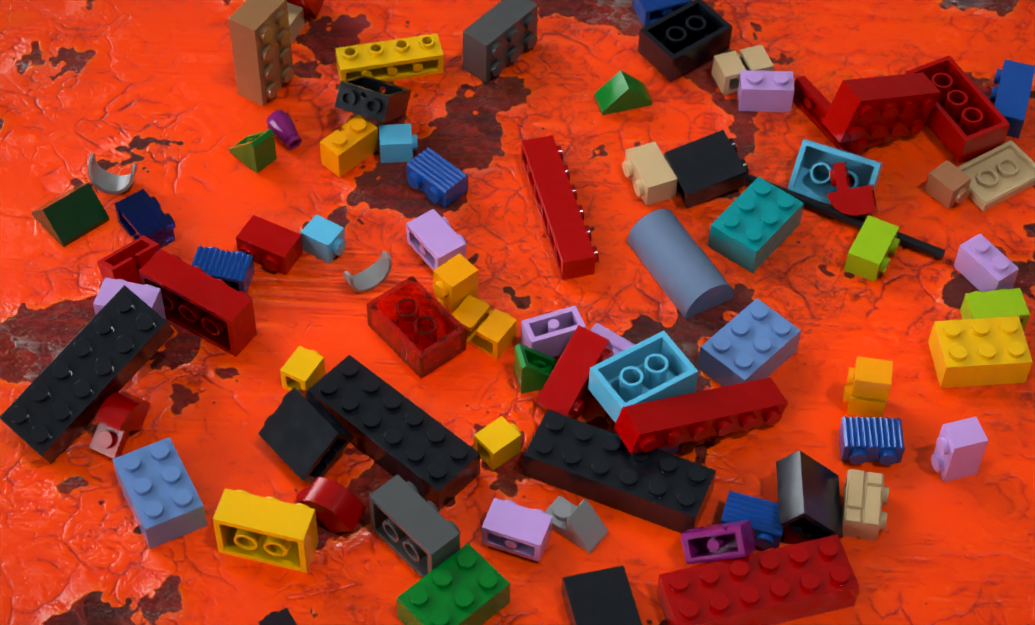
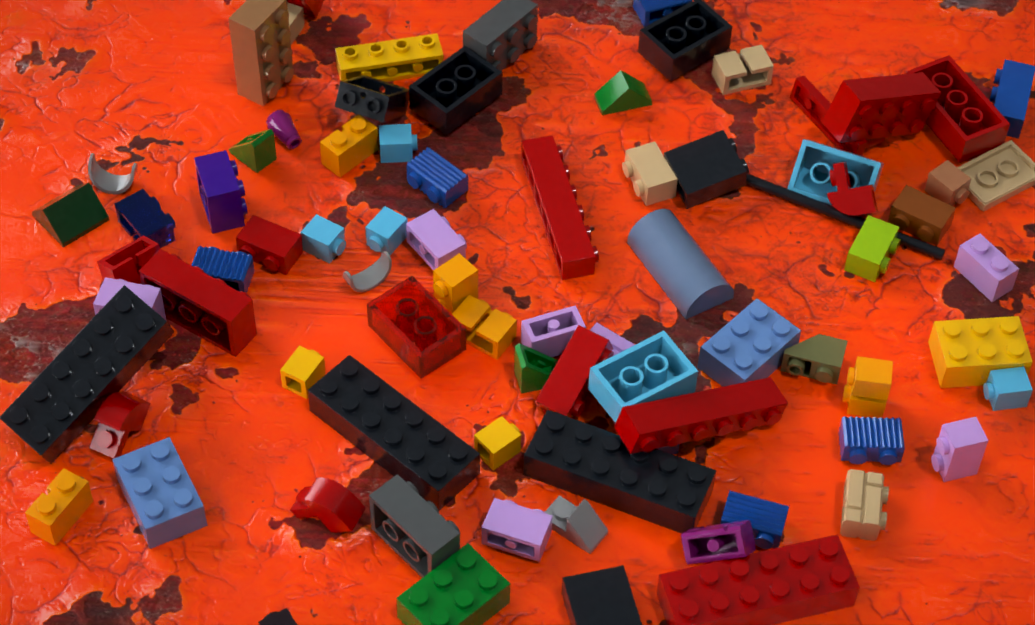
(58, 511): none -> light orange piece
(221, 191): none -> dark purple brick
(266, 530): yellow brick -> none
(305, 434): black brick -> none
(386, 231): none -> medium azure brick
(455, 90): none -> black brick
(755, 224): teal brick -> none
(765, 91): lavender brick -> none
(808, 497): black brick -> none
(816, 358): none -> olive slope
(921, 215): none -> dark orange brick
(995, 304): lime brick -> none
(1008, 388): none -> medium azure brick

